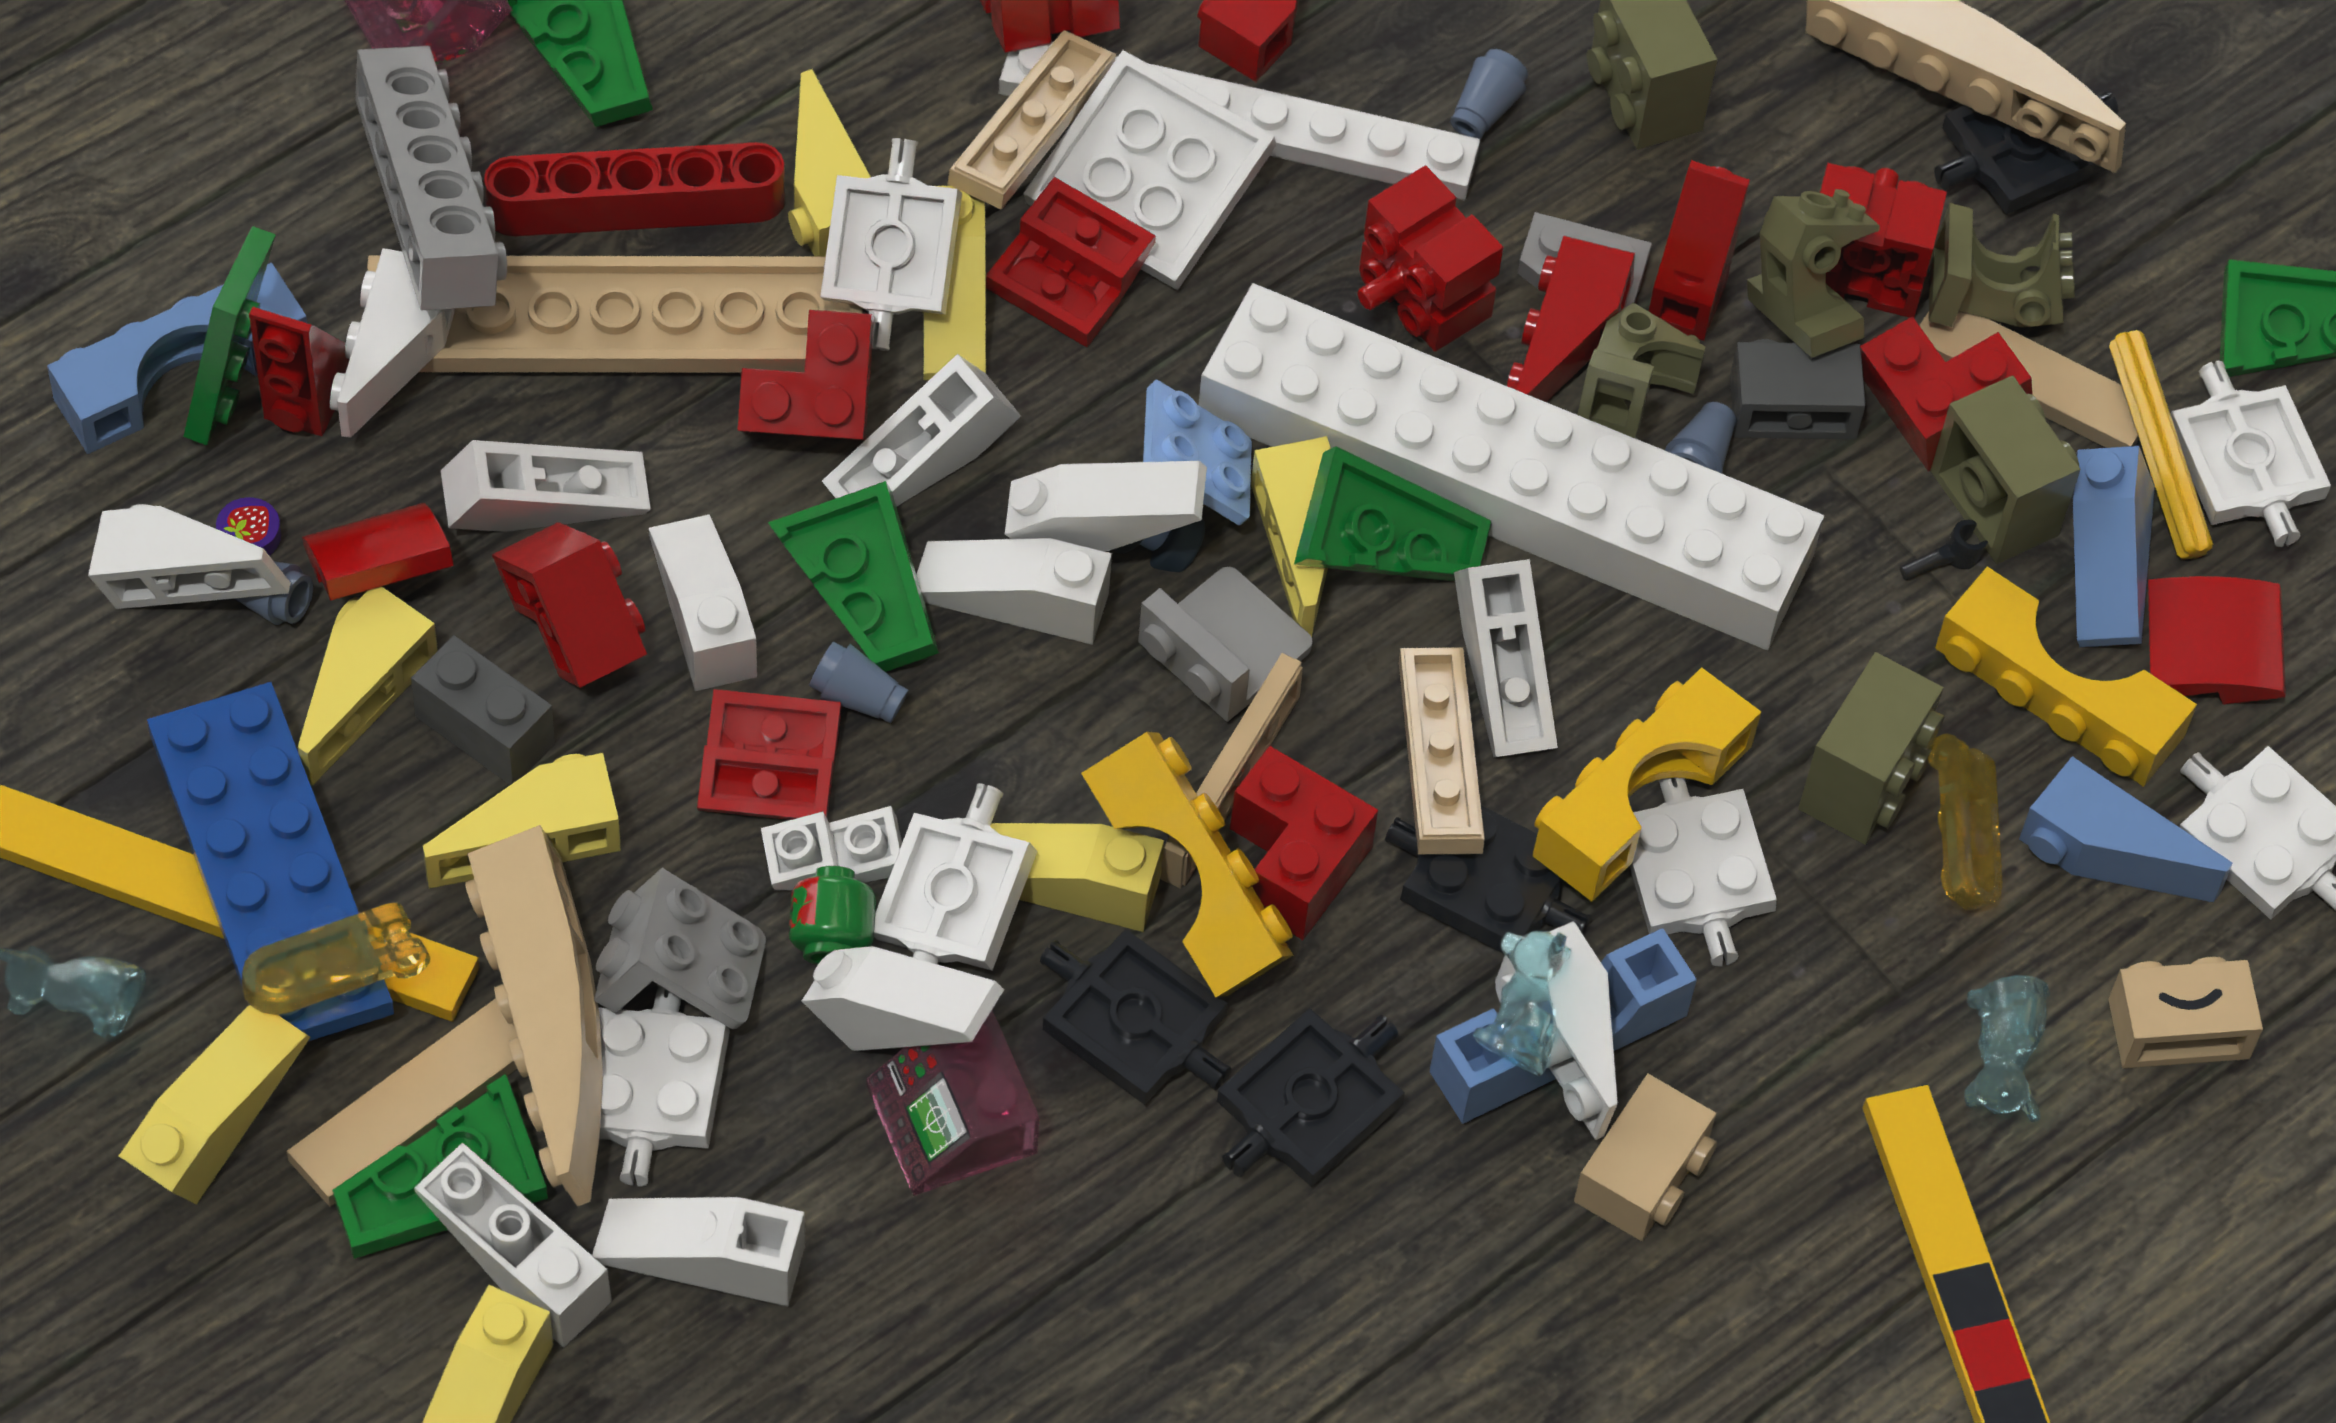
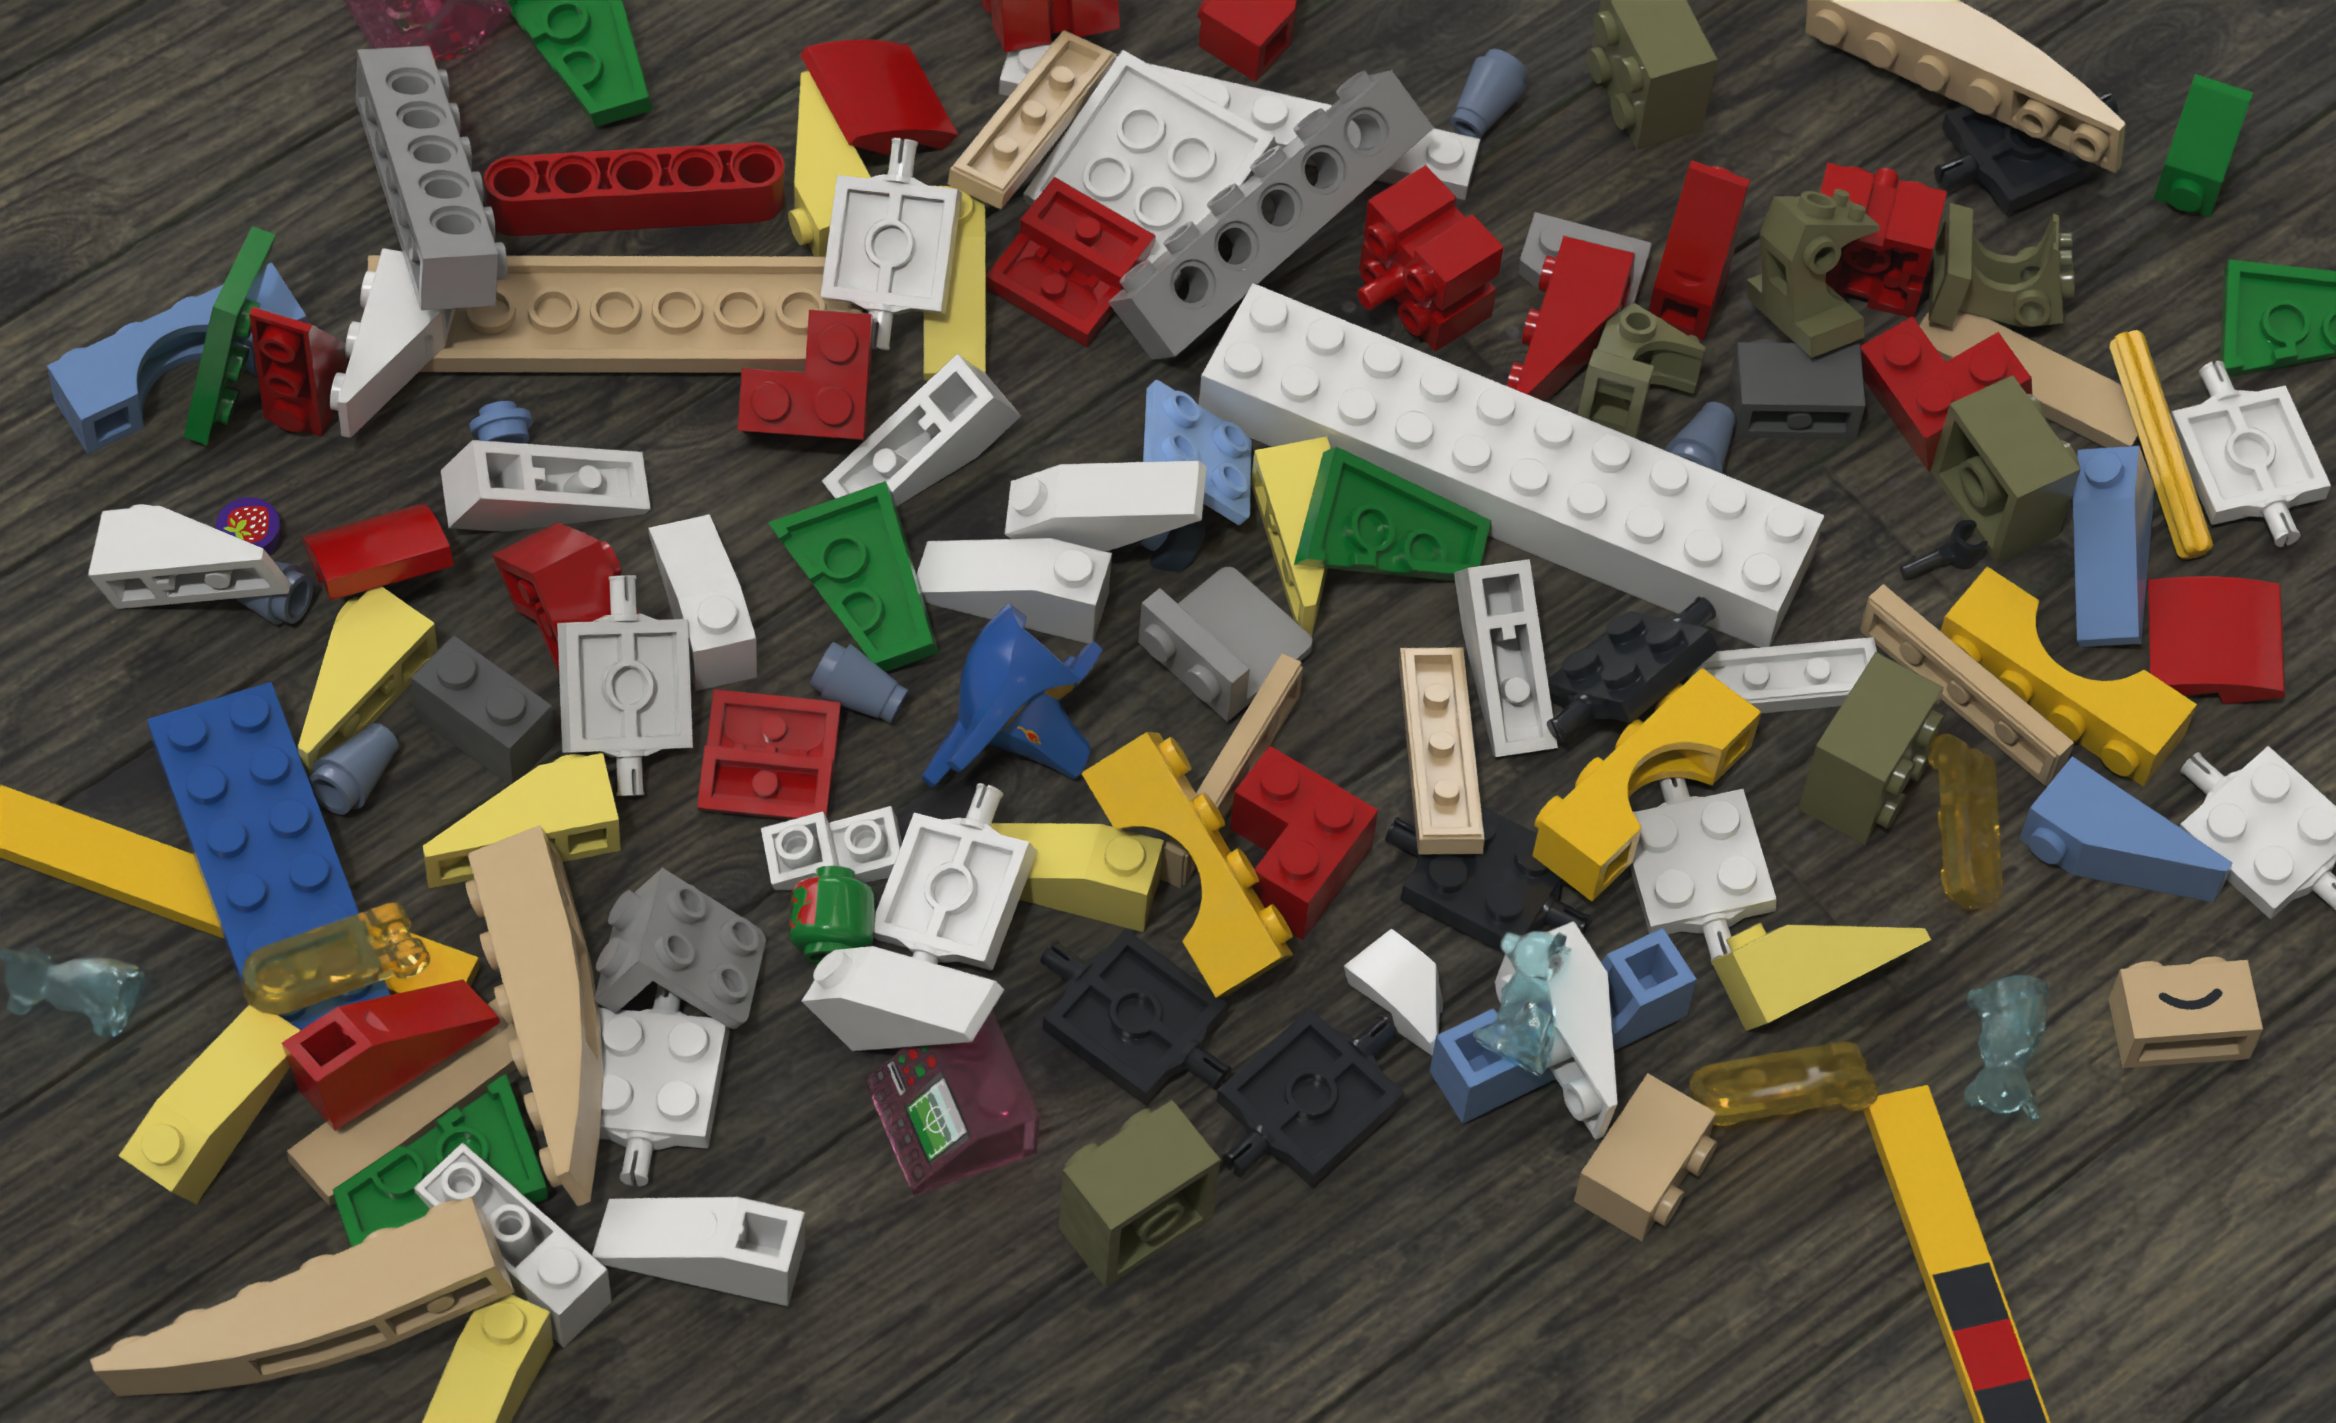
(323, 1312): none -> tan slope
(353, 769): none -> sand blue cone
(381, 1045): none -> red slope
(502, 423): none -> medium blue plate
(625, 685): none -> white plate
(878, 94): none -> red slope
(1013, 701): none -> blue piece
(1138, 1191): none -> olive brick
(1388, 129): none -> light grey brick
(1402, 983): none -> white slope
(1630, 667): none -> black plate
(1785, 1083): none -> clear yellow plate
(1793, 674): none -> white tile
(1798, 963): none -> light yellow slope
(1967, 685): none -> tan tile
(2202, 145): none -> green slope

